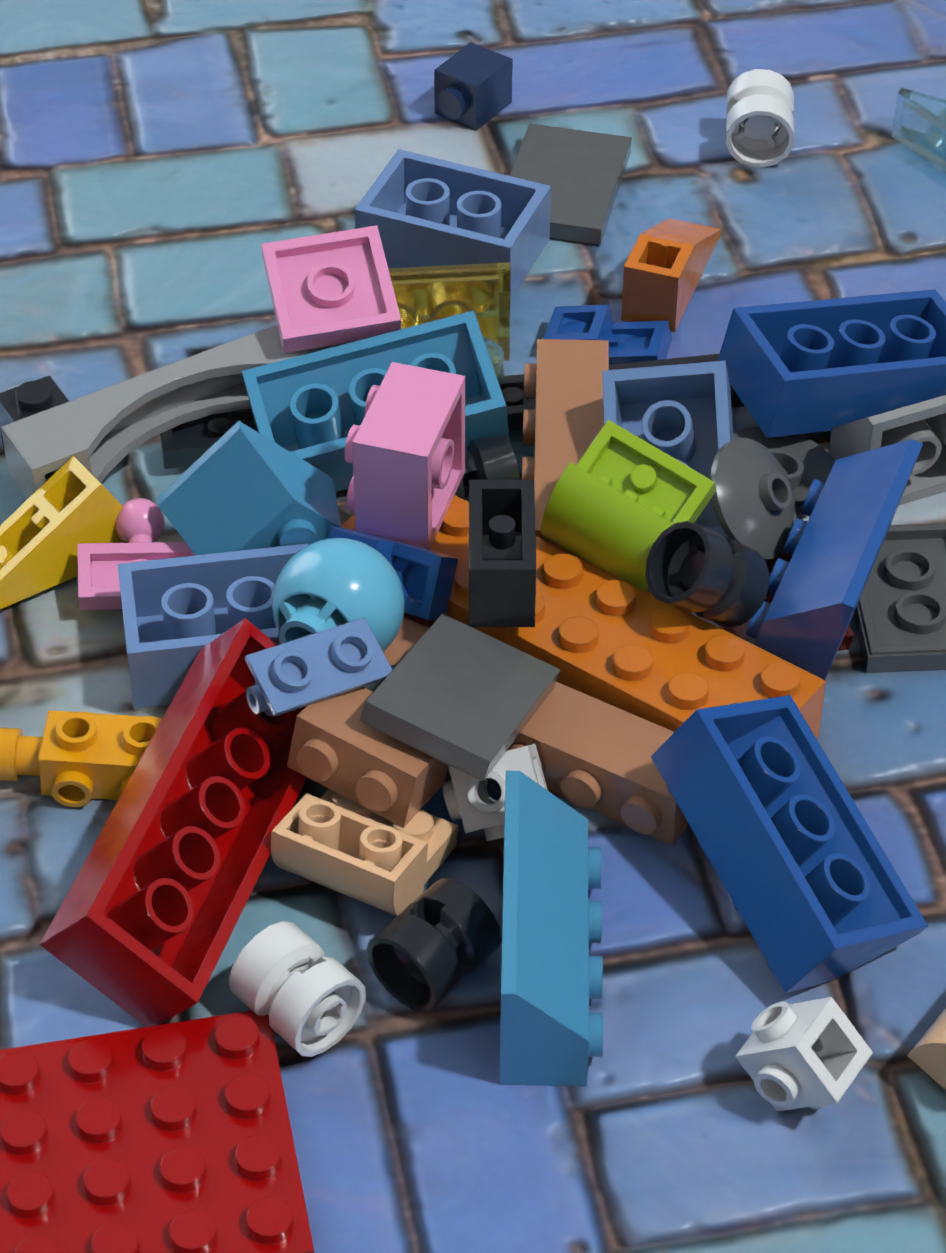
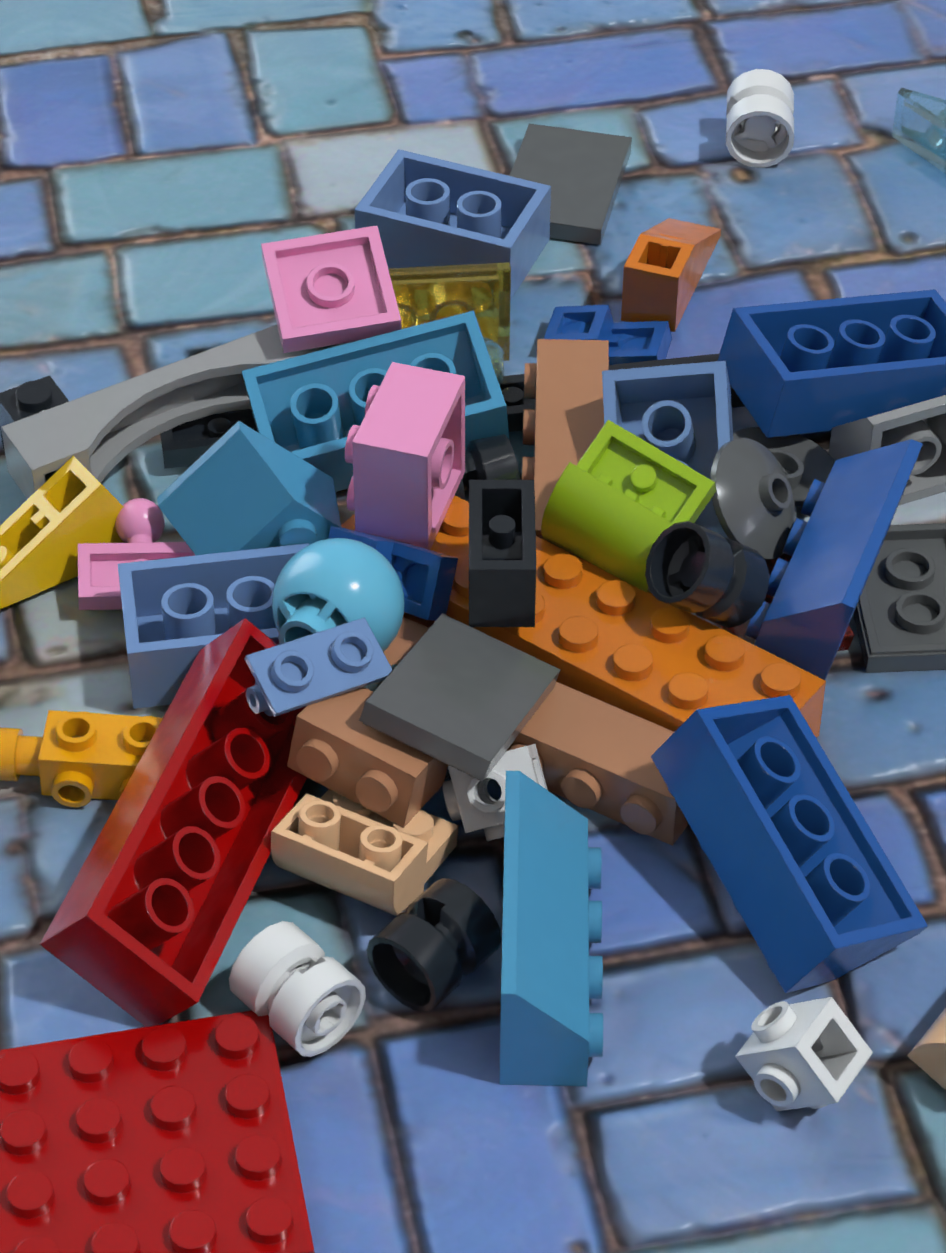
(473, 86): dark blue brick -> none

